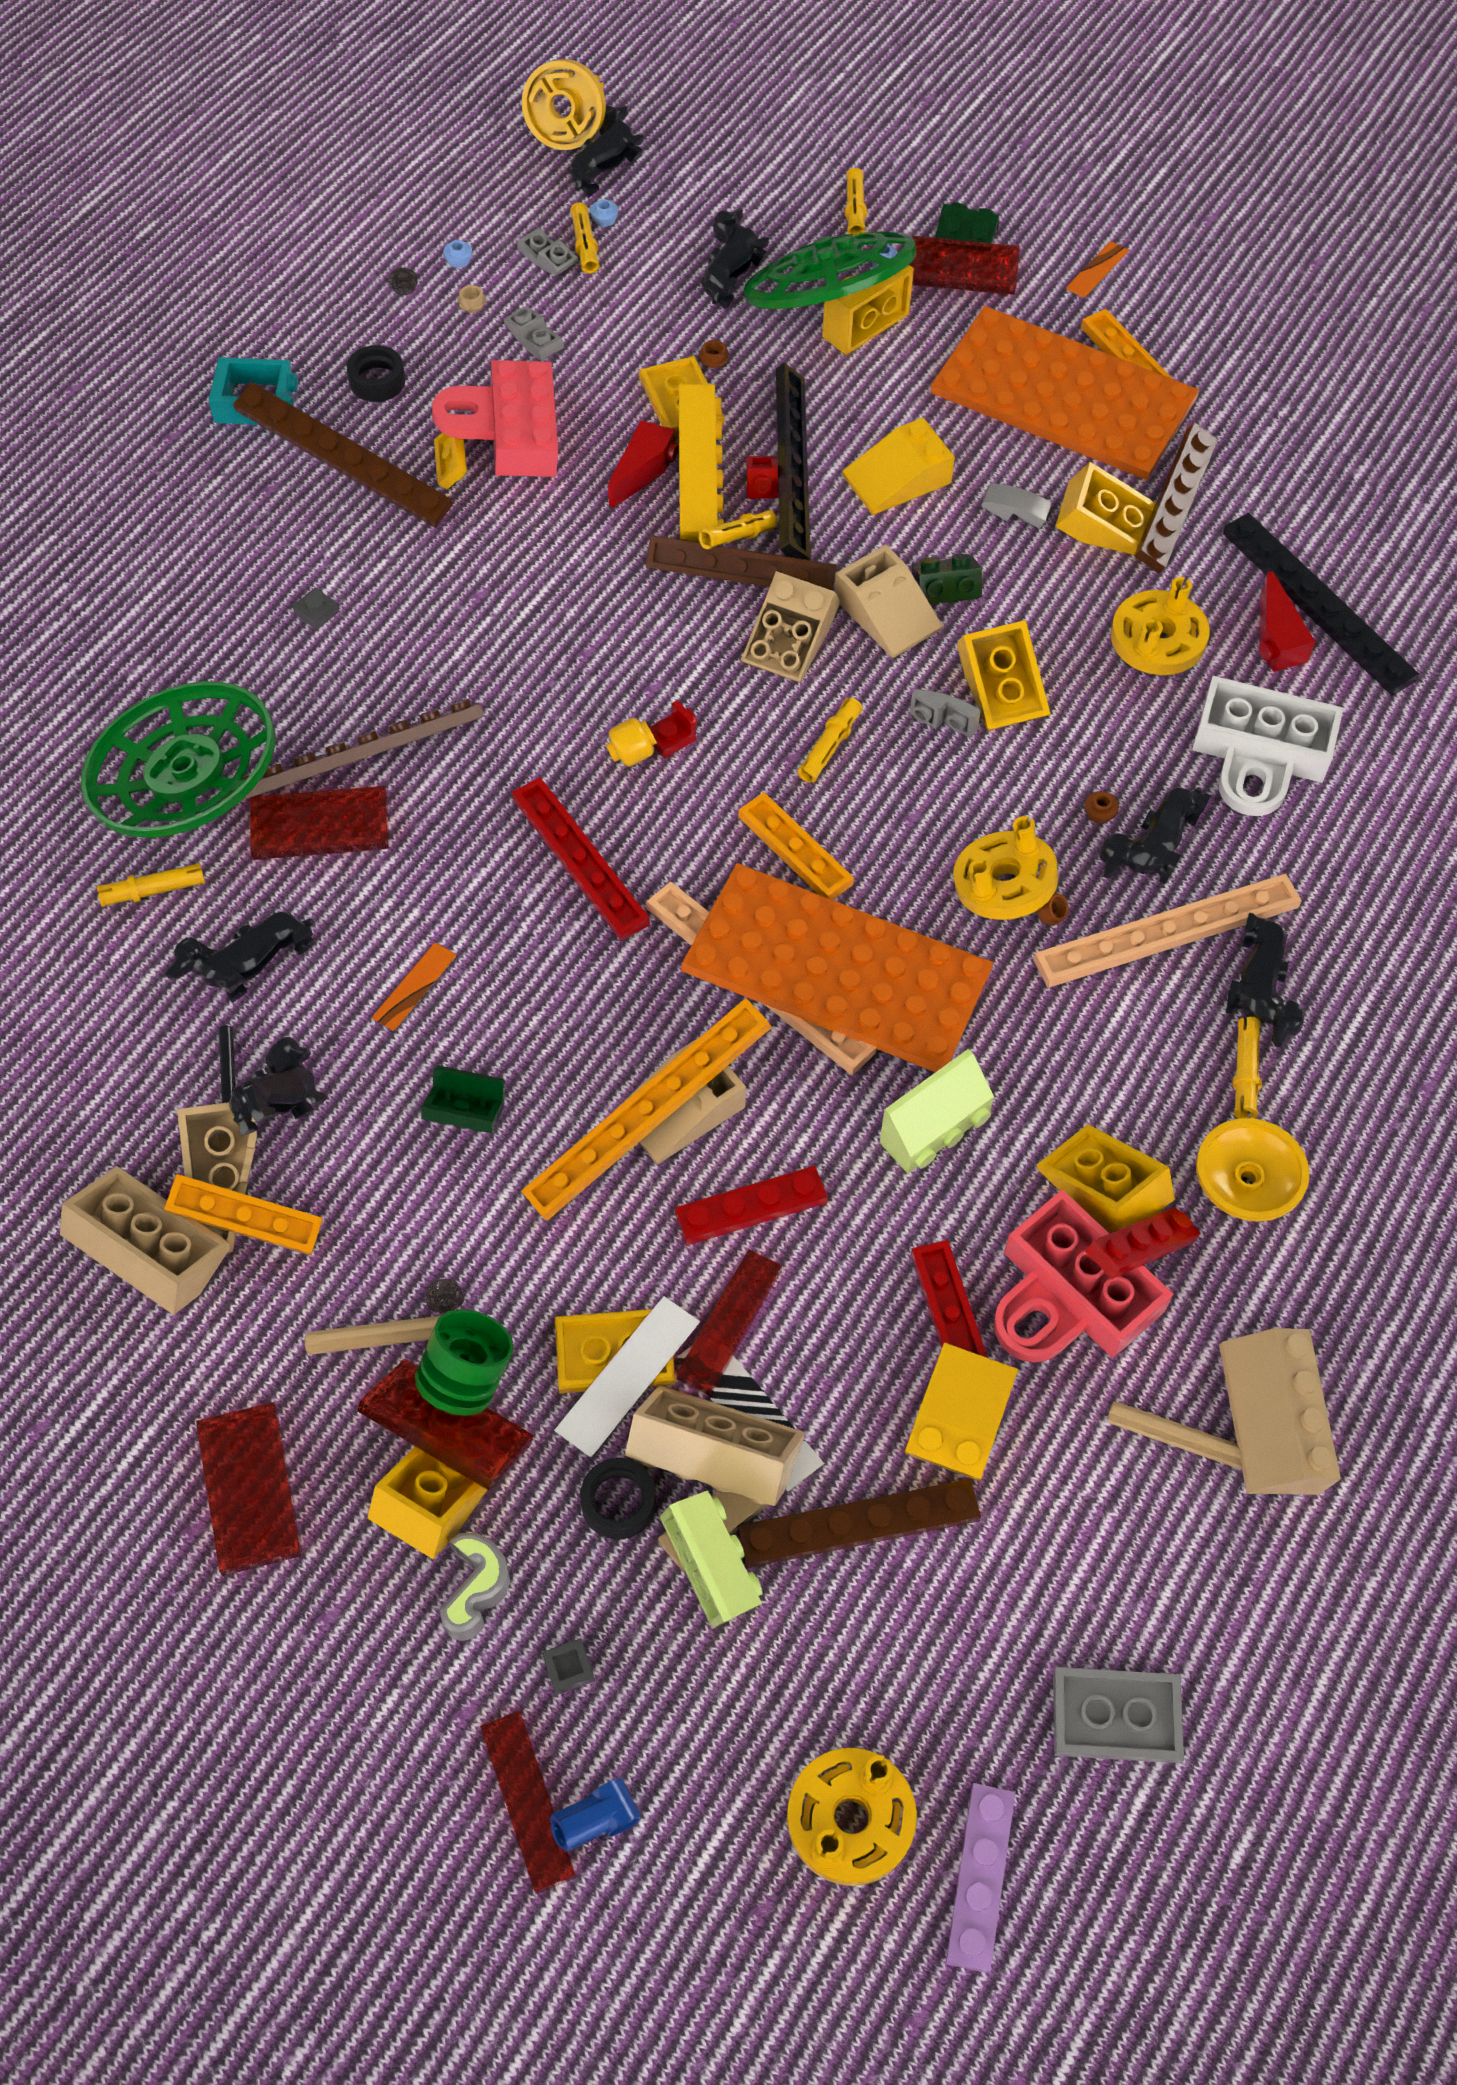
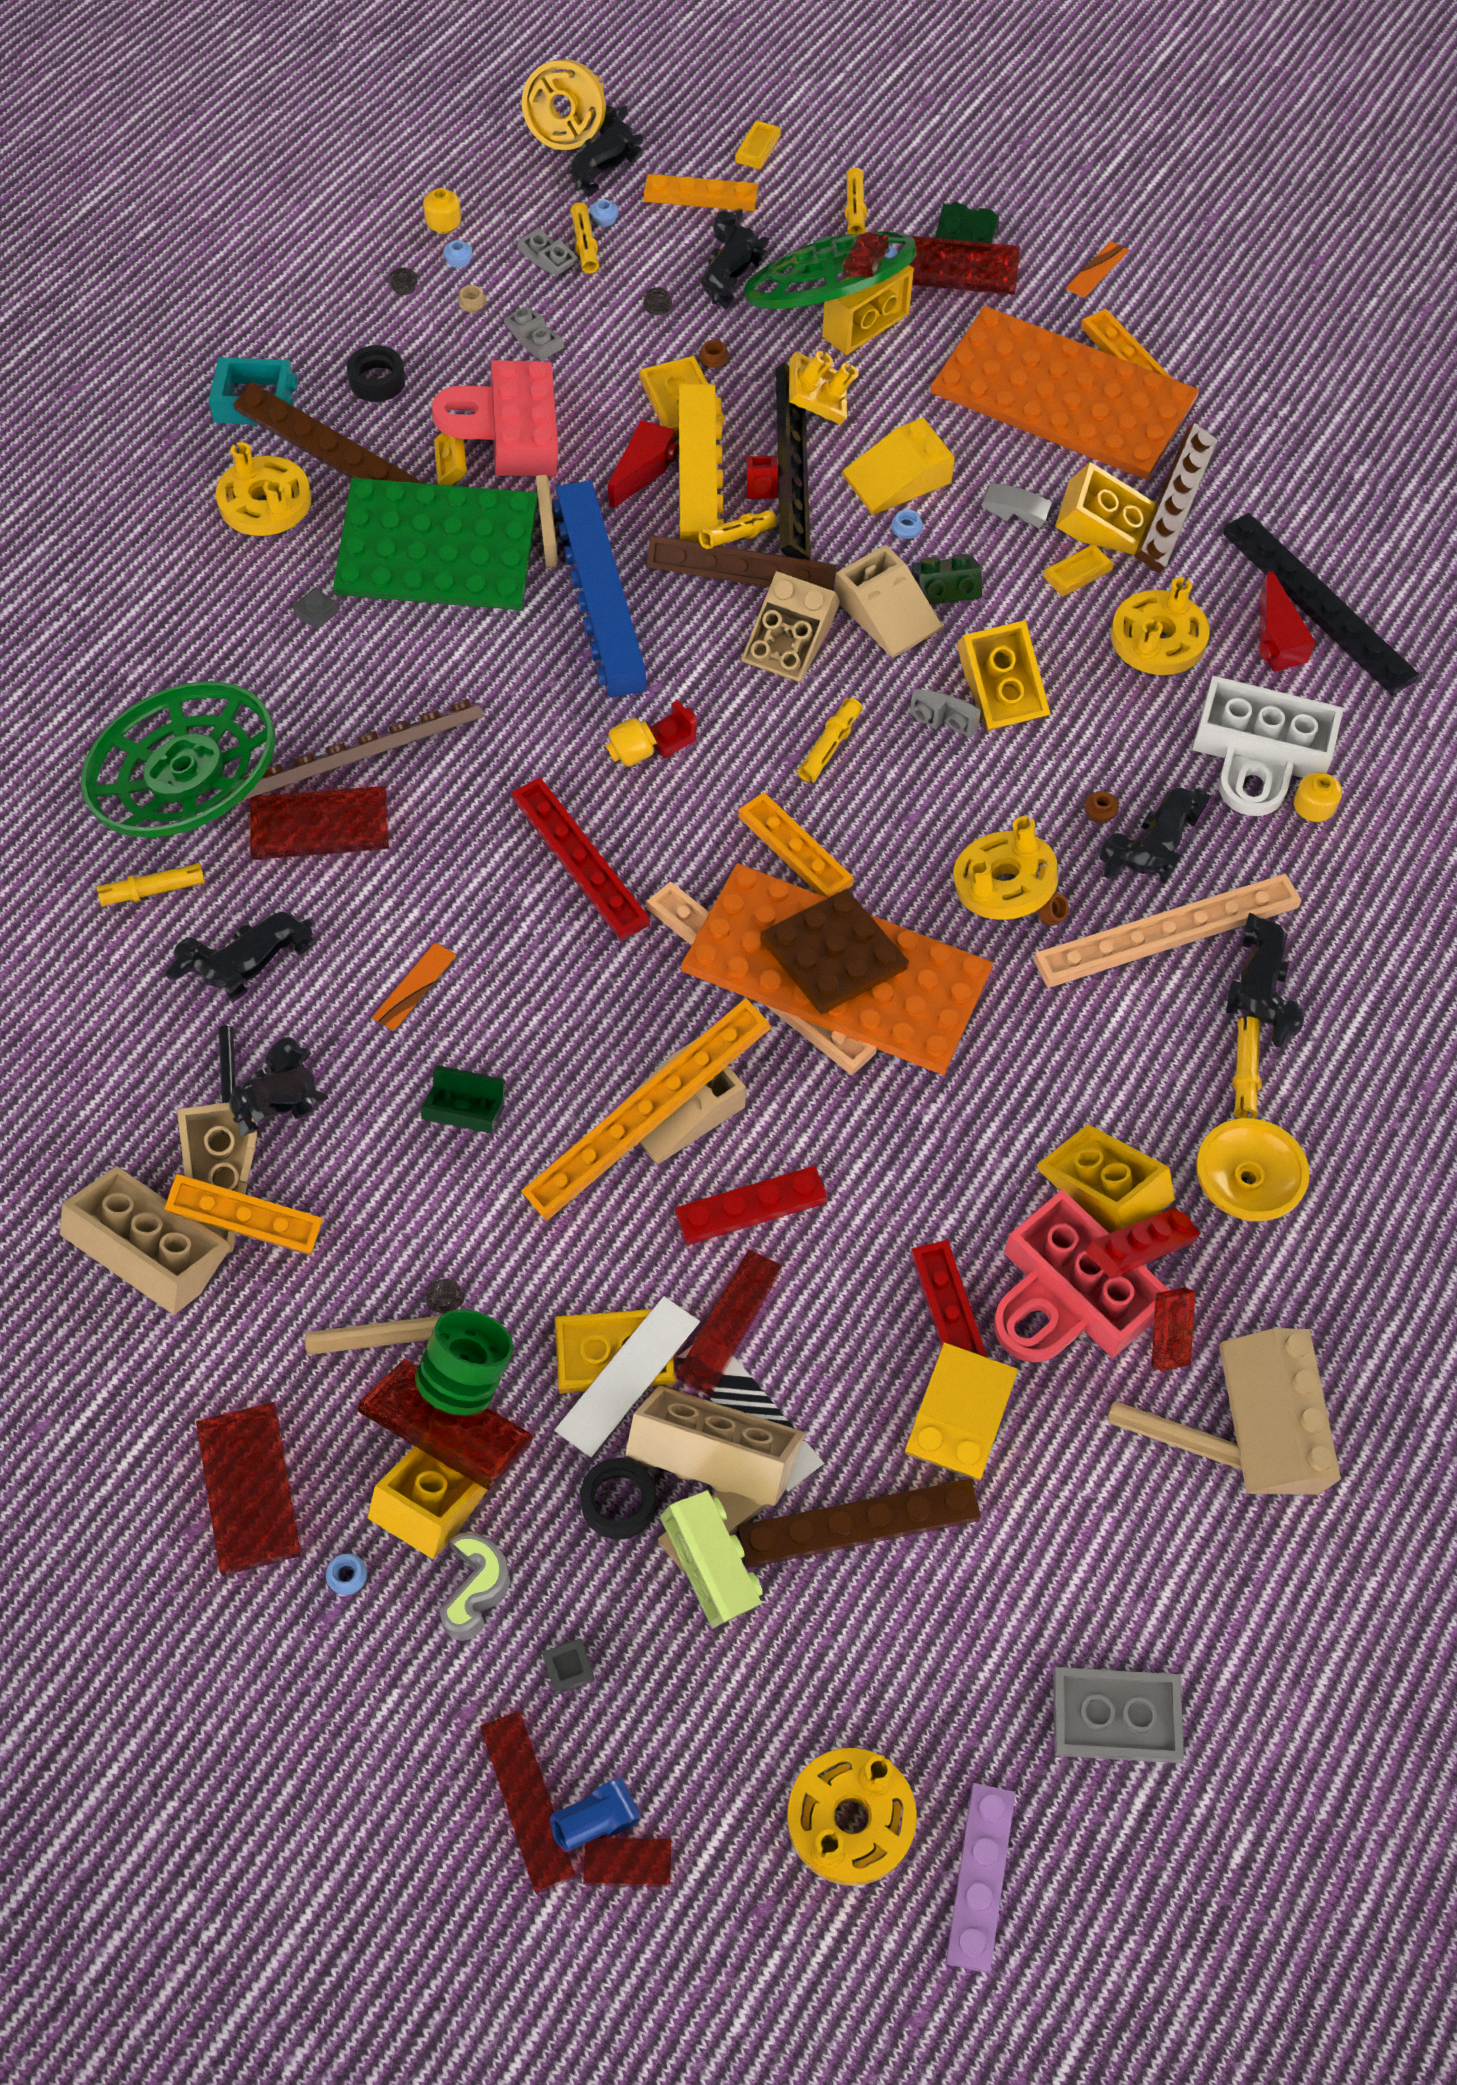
(259, 477): none -> yellow piece
(340, 1564): none -> light blue plate
(436, 544): none -> green plate
(442, 210): none -> yellow head
(547, 522): none -> tan tile
(600, 590): none -> blue brick
(627, 1862): none -> clear red plate
(657, 301): none -> clear smoke plate
(700, 192): none -> light orange plate
(758, 145): none -> yellow tile
(820, 387): none -> yellow plate
(834, 951): none -> reddish brown plate
(865, 255): none -> clear red plate
(907, 524): none -> light blue plate
(936, 1113): yellowish green slope -> none
(1078, 570): none -> yellow tile
(1173, 1329): none -> clear red plate
(1317, 797): none -> yellow head

